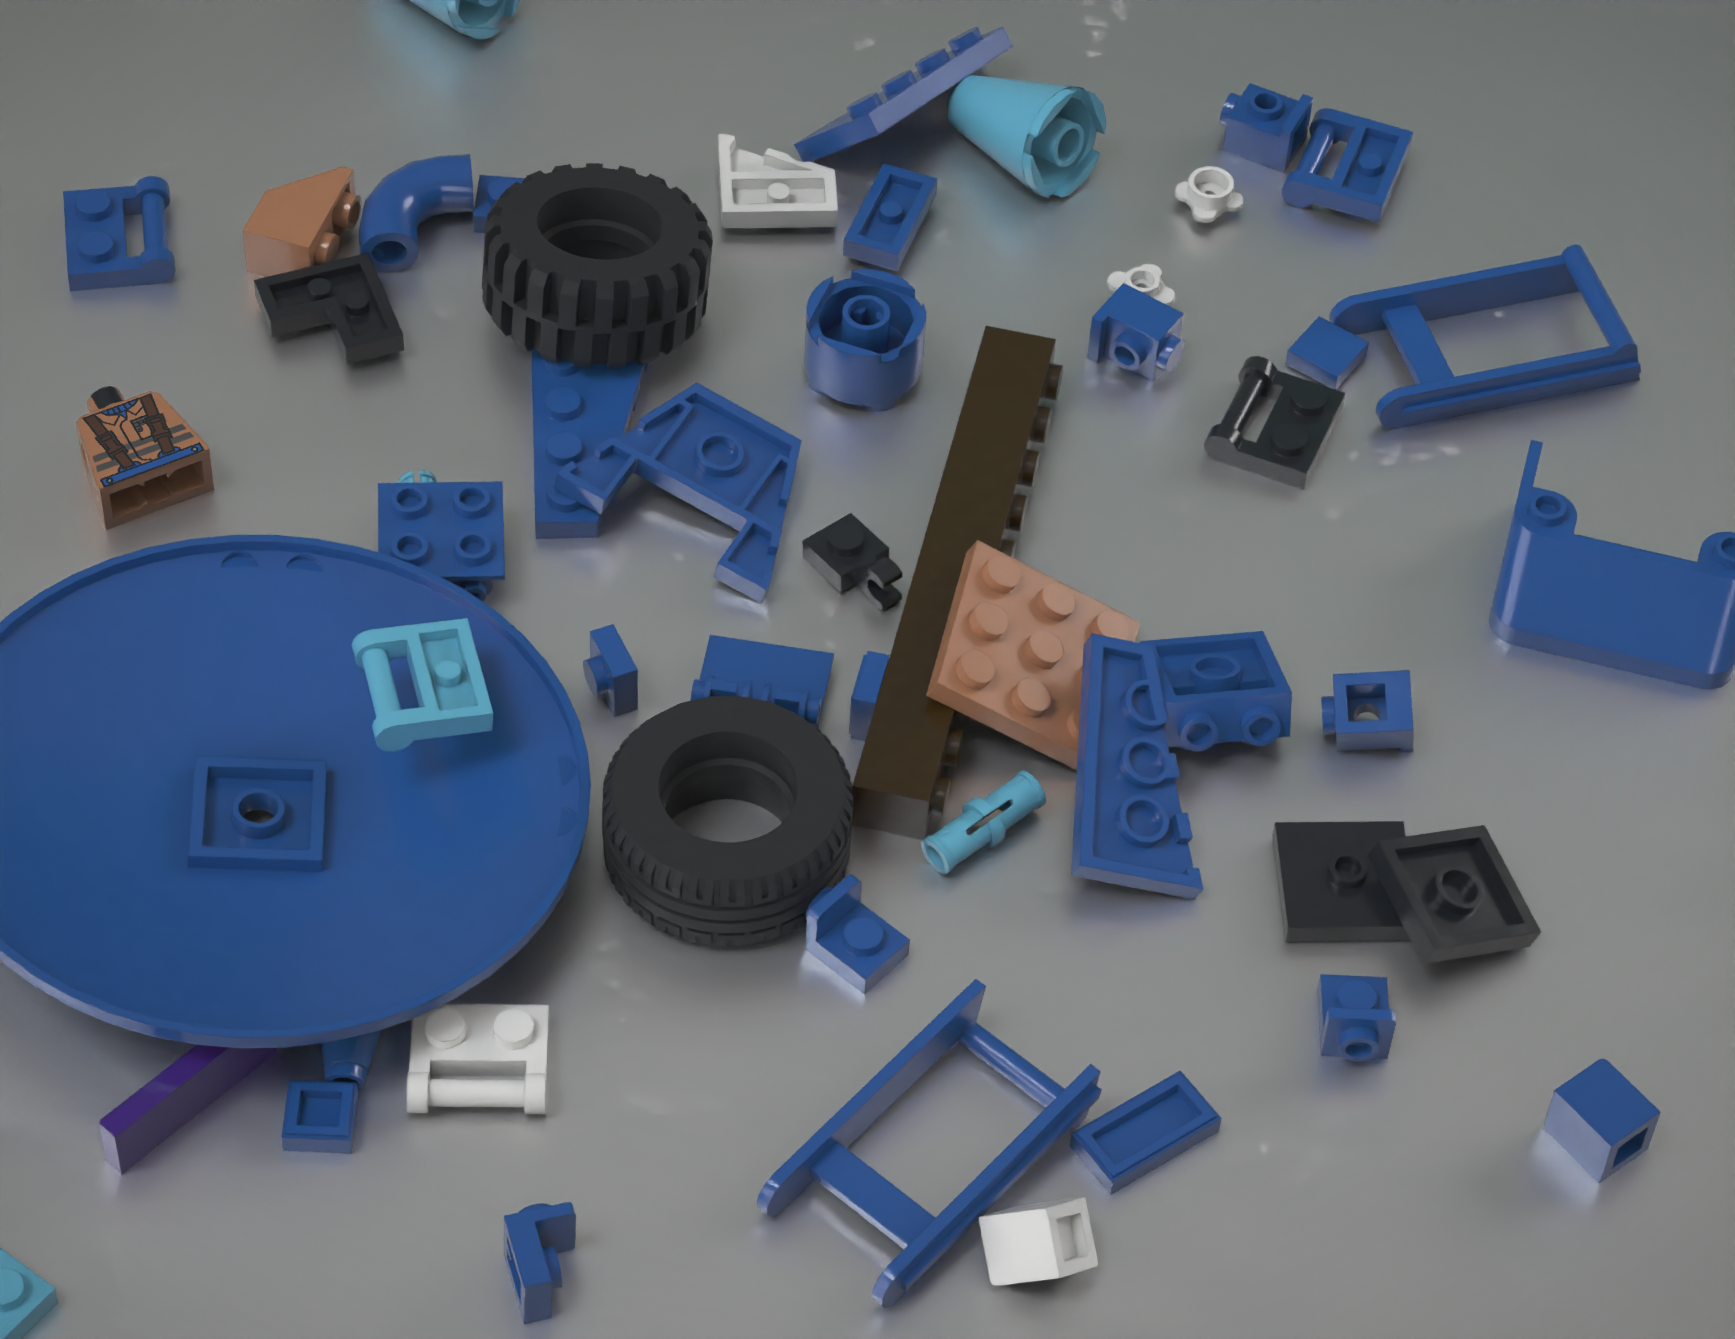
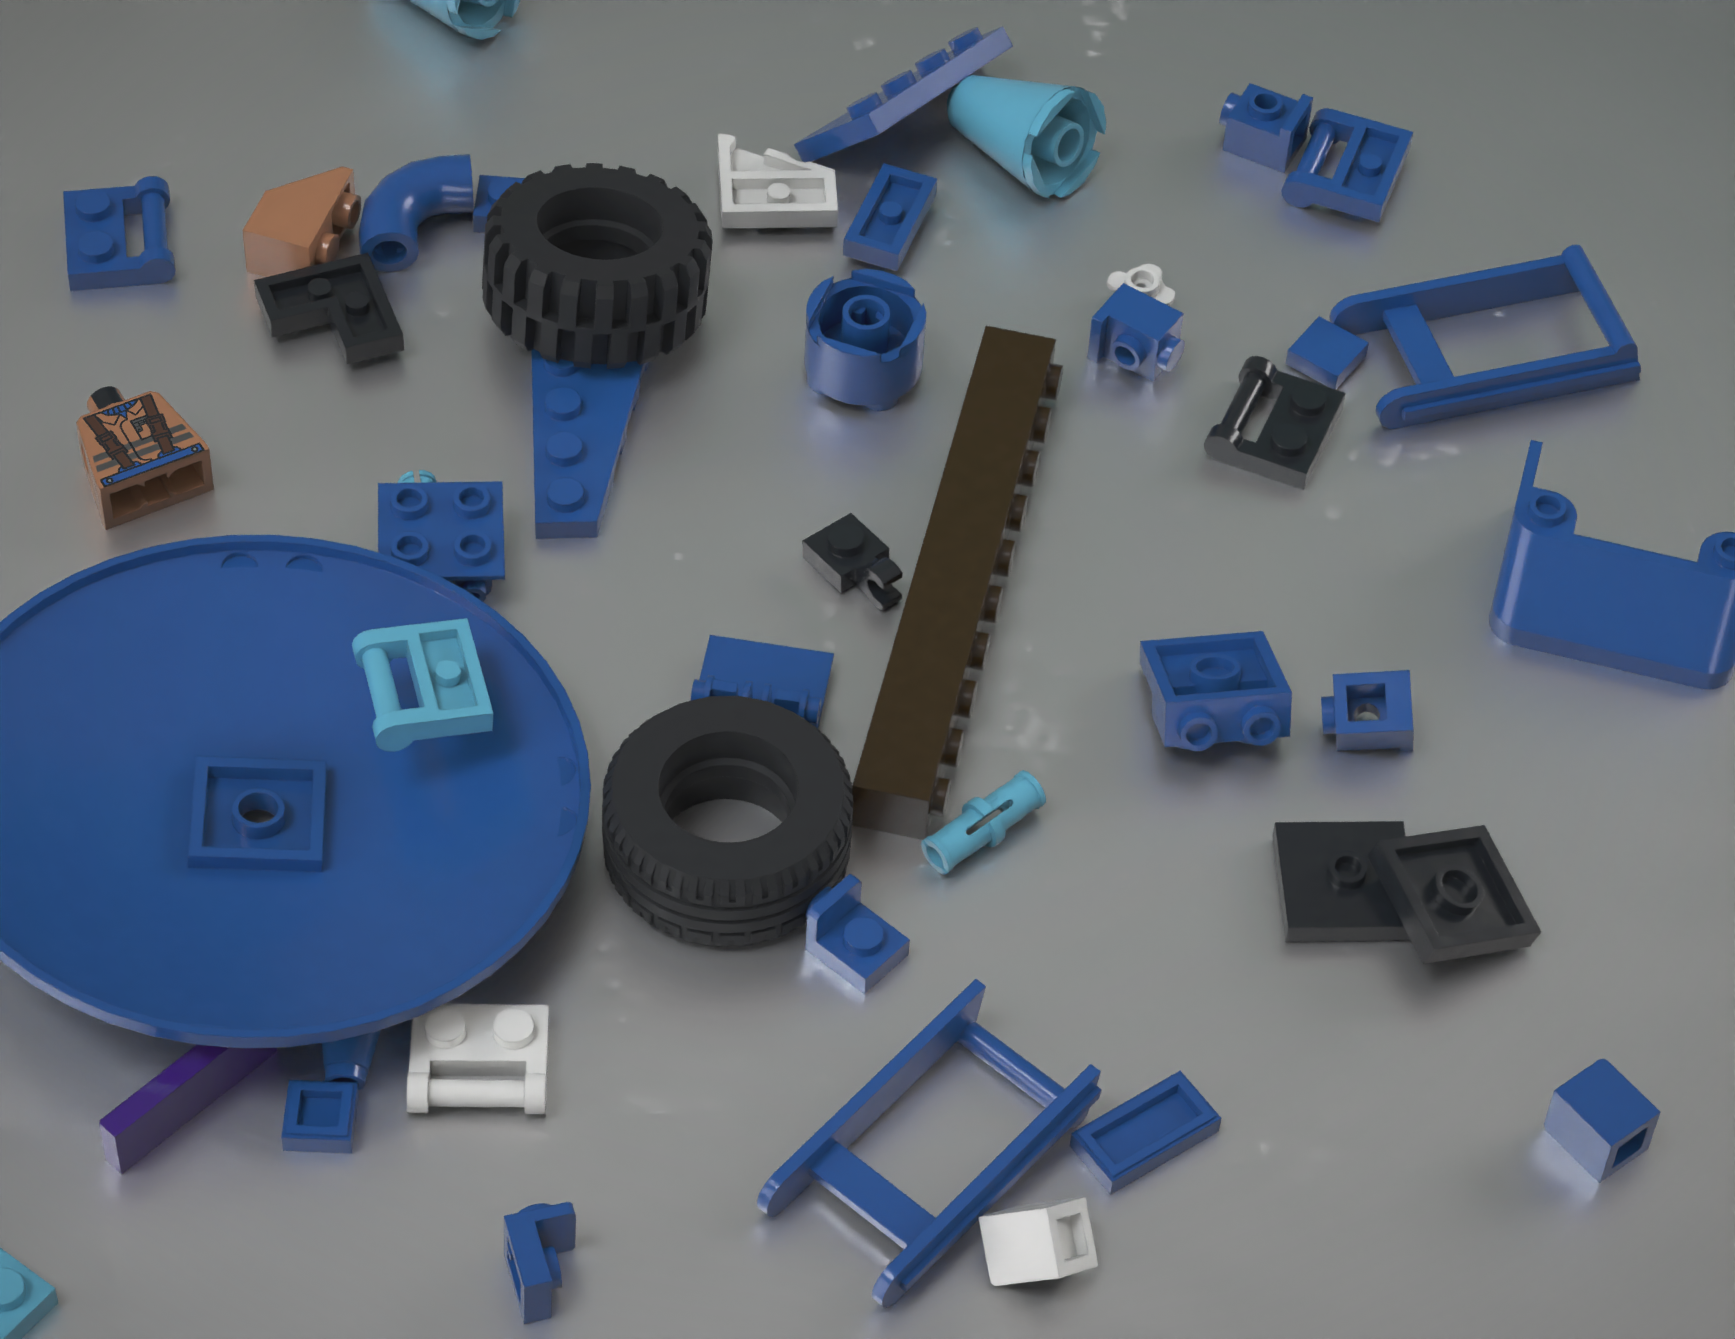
(611, 671): blue plate -> none
(711, 459): blue wing -> none
(866, 693): blue tile -> none
(1018, 651): nougat plate -> none
(1126, 779): blue wing -> none
(1209, 193): white plate -> none
(1354, 1017): blue bracket -> none

